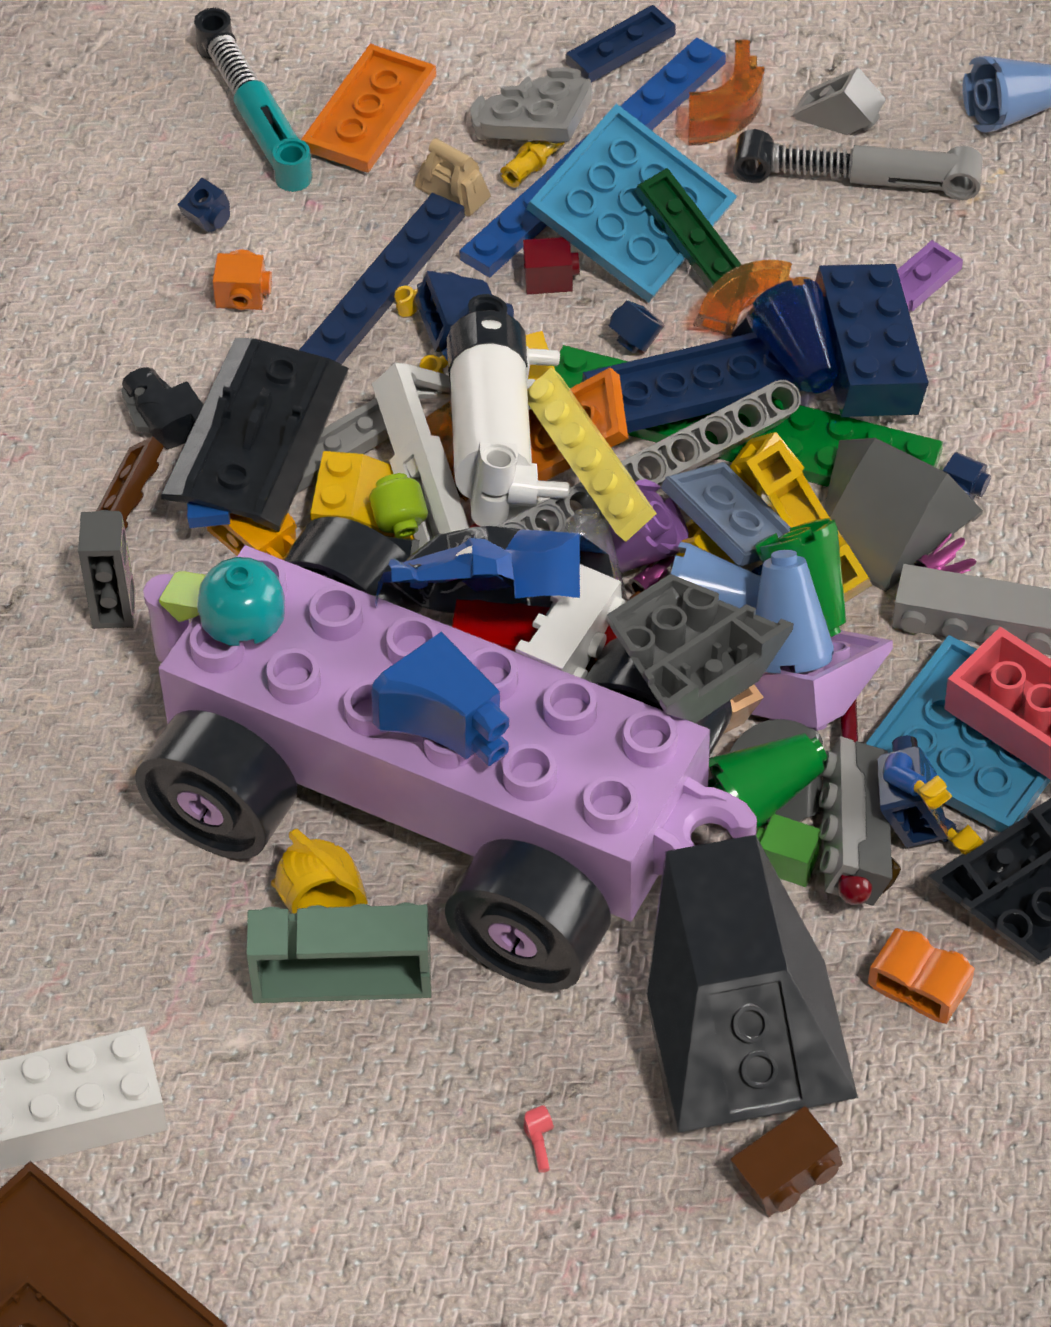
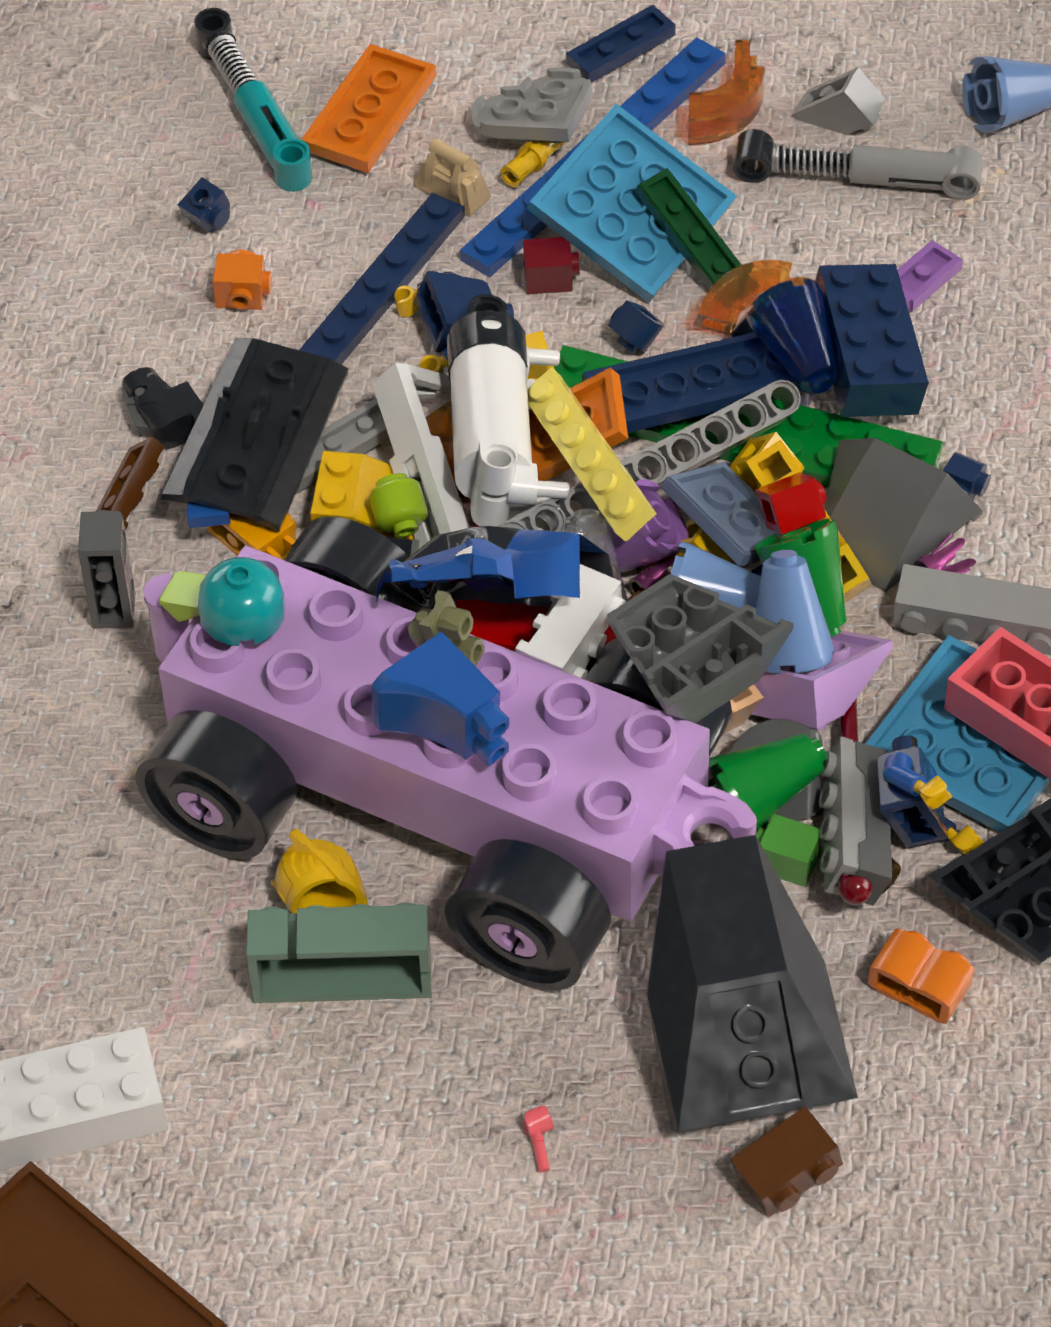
(452, 622): none -> olive hips
(792, 502): none -> red brick

